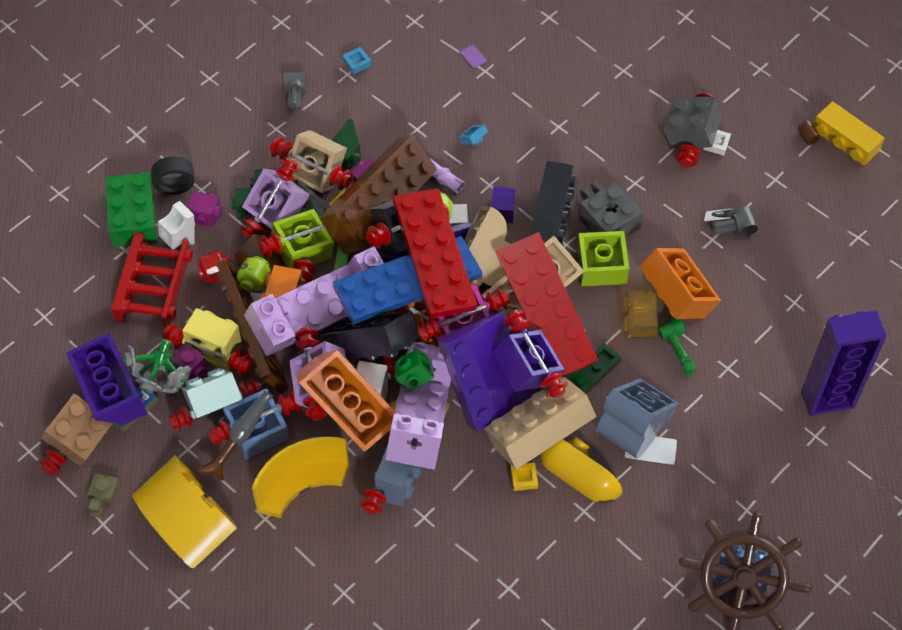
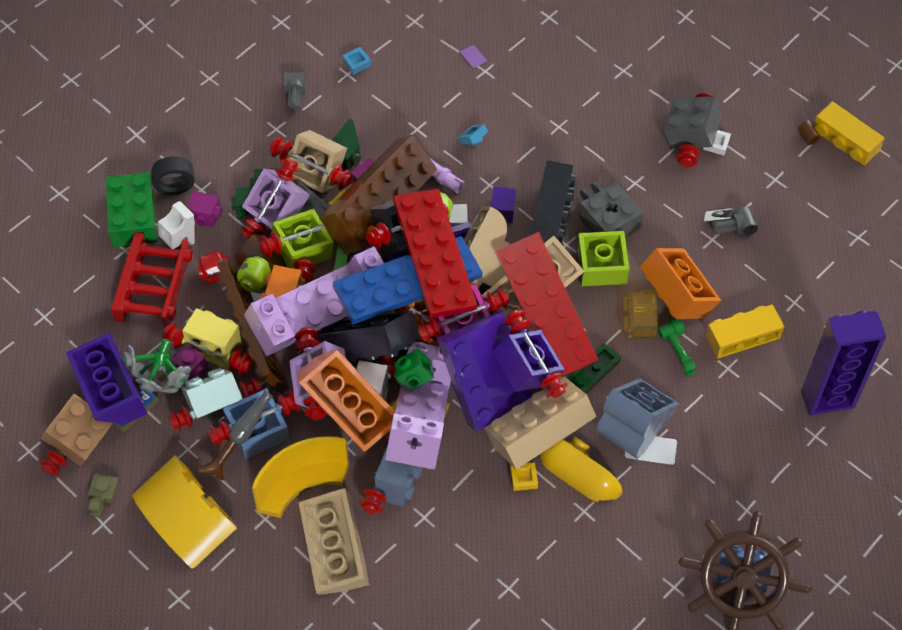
(333, 543): none -> tan slope
(744, 331): none -> yellow brick

